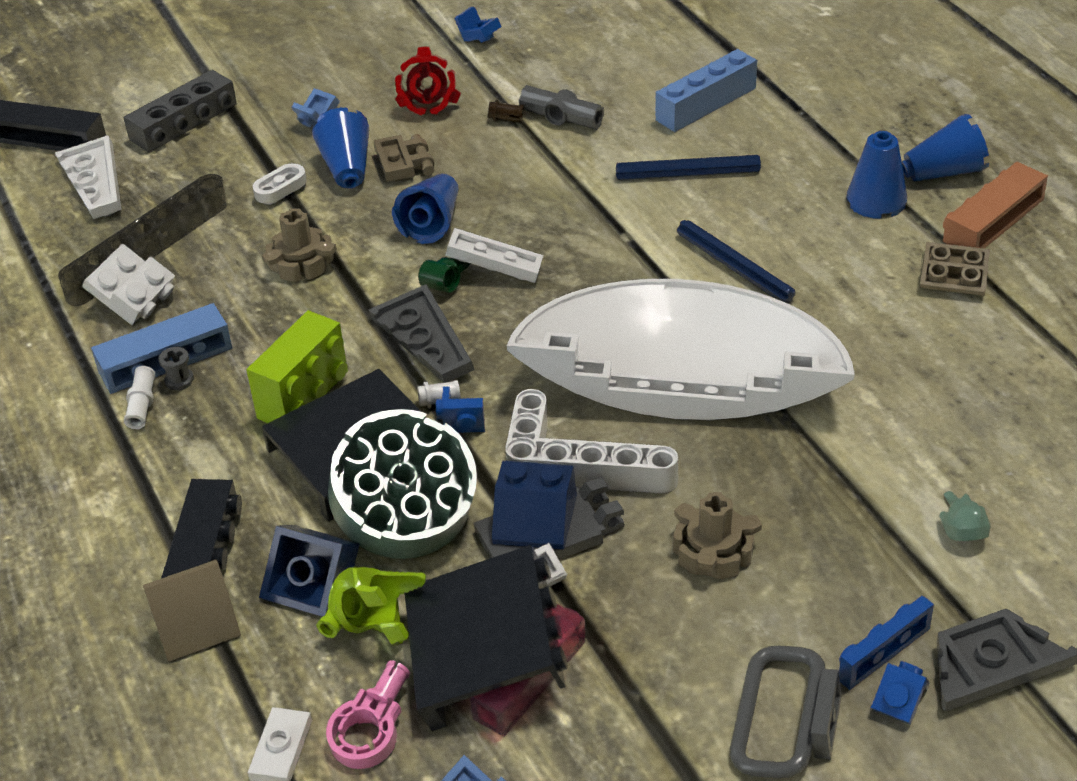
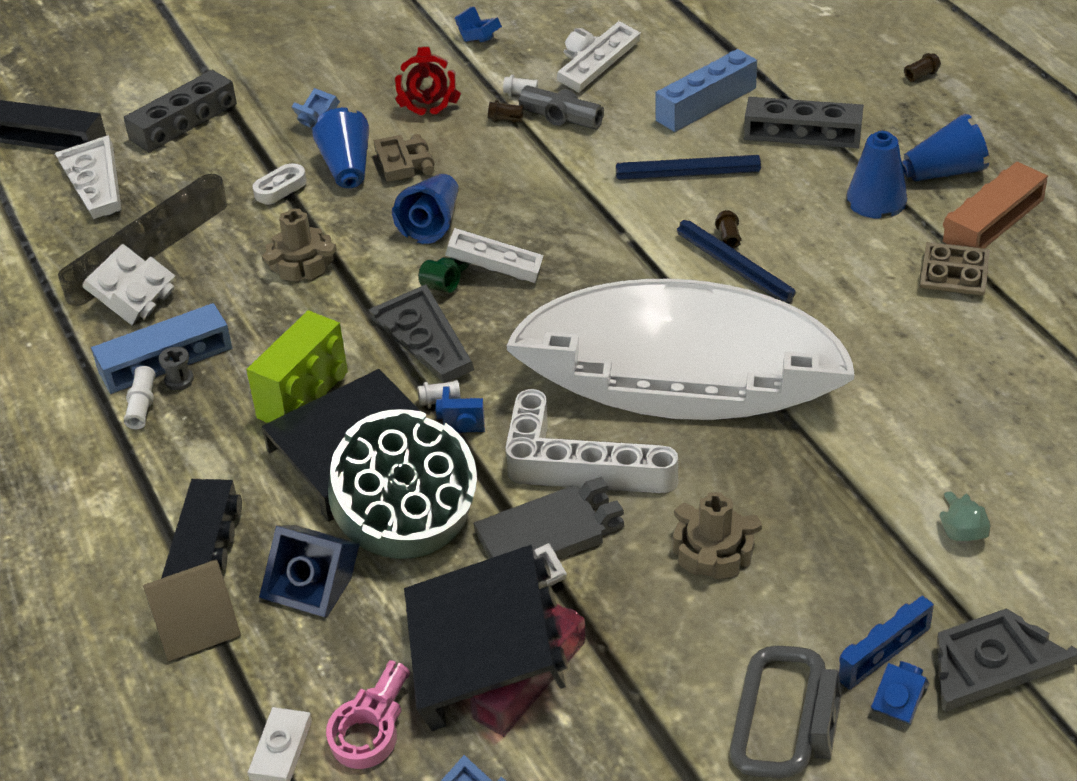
(368, 600): lime piece -> none
(515, 85): none -> white pin
(533, 504): dark blue slope -> none
(594, 54): none -> white plate
(727, 224): none -> dark brown pin
(803, 122): none -> dark grey brick
(927, 65): none -> dark brown pin

